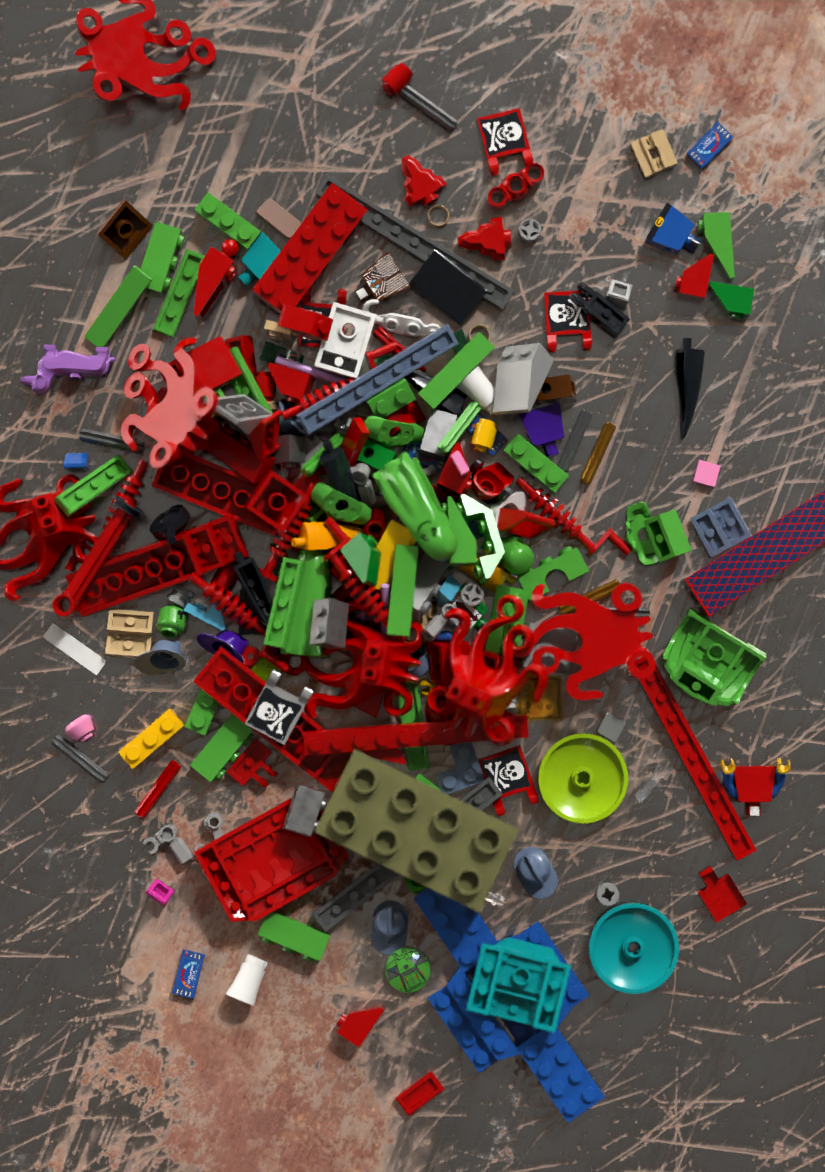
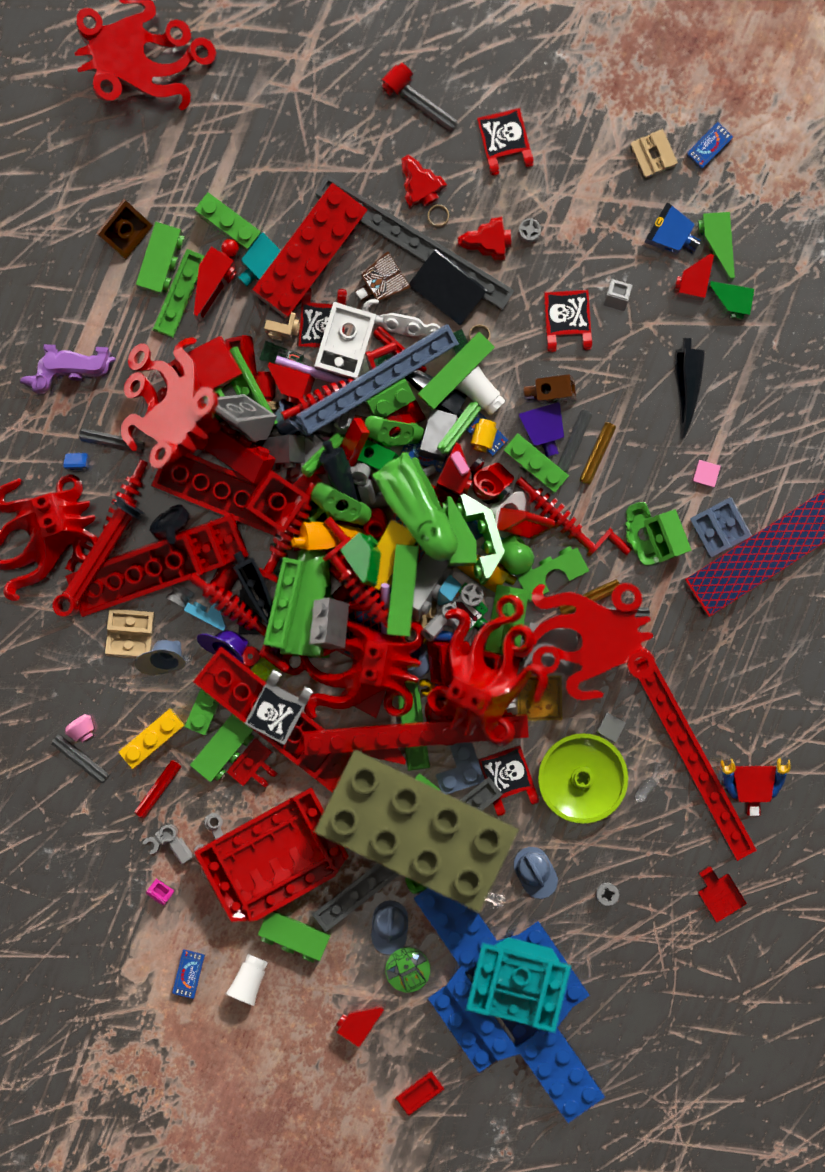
(74, 649): white sticker -> none
(93, 485): bright green tile -> none
(118, 307): bright green tile -> none
(171, 621): bright green head -> none
(265, 436): red slope -> none
(278, 218): slope -> none
(304, 811): flat silver brick -> none
(305, 323): red slope -> none
(520, 377): light grey slope -> none
(523, 178): red piece -> none
(600, 309): black hinge -> none
(647, 965): teal dish -> none
(710, 661): bright green piece -> none

